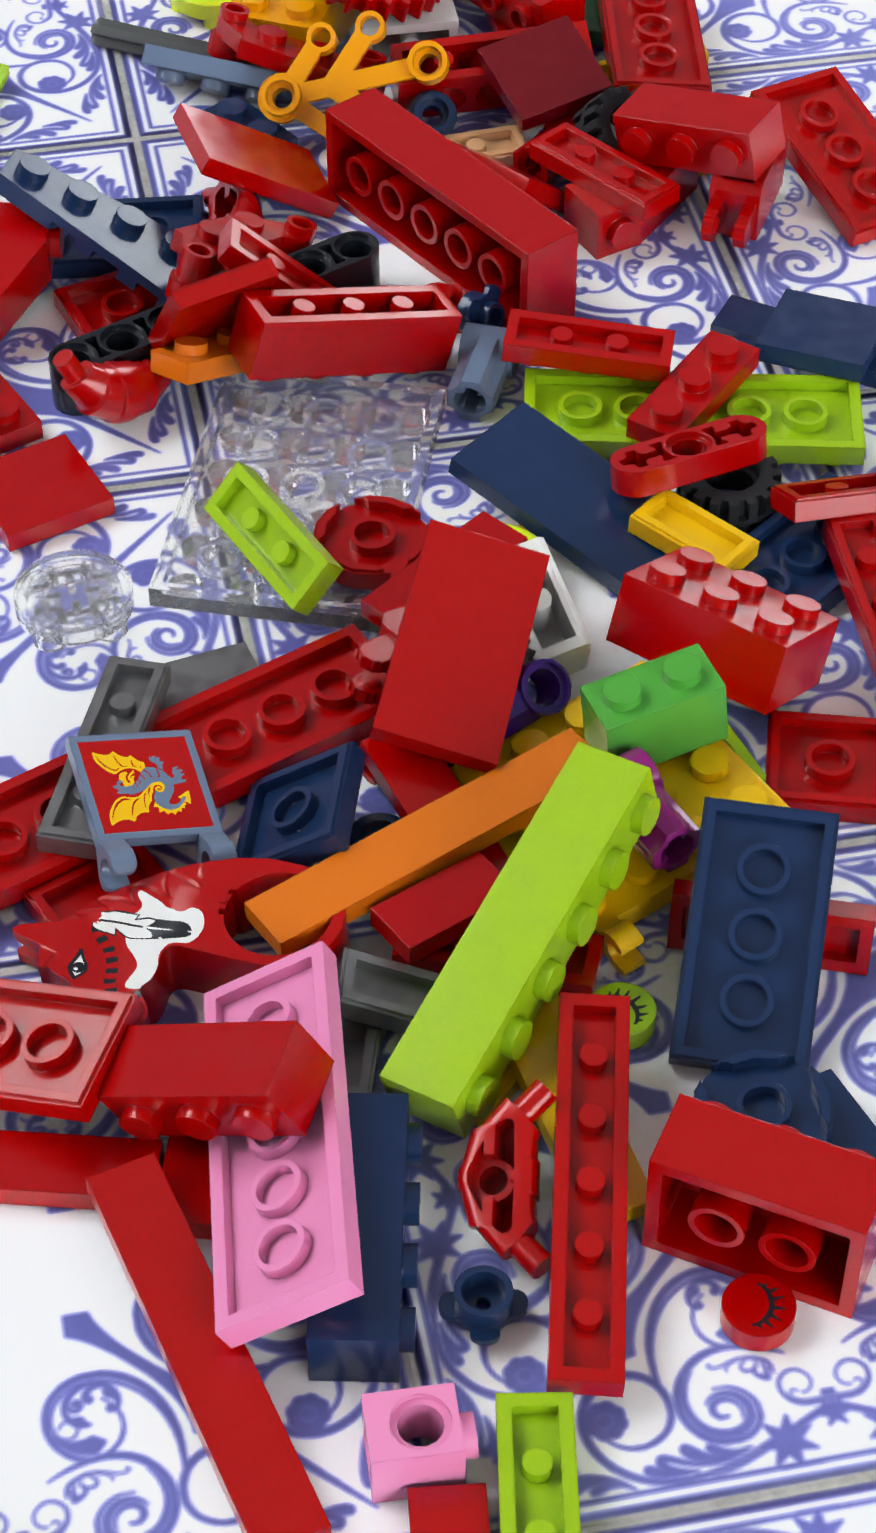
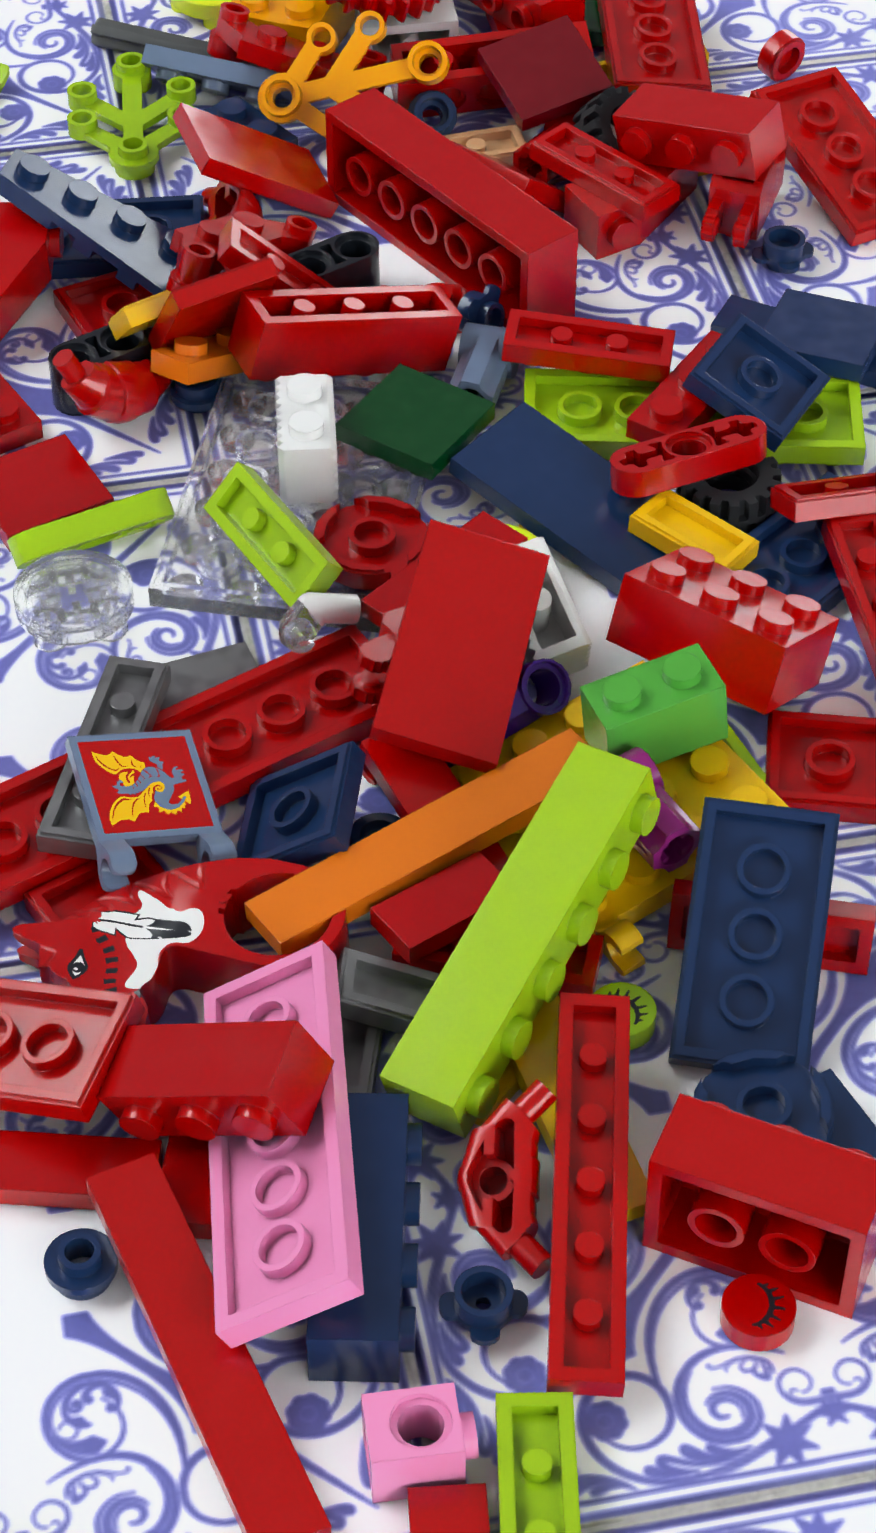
(83, 1279): none -> dark blue plate
(92, 526): none -> lime beam
(133, 154): none -> lime plant
(137, 315): none -> yellow tile
(195, 397): none -> dark blue plate
(306, 438): none -> white brick
(311, 613): none -> arm
(415, 421): none -> dark green tile
(756, 377): none -> dark blue tile
(781, 55): none -> red tile
(783, 249): none -> dark blue plate

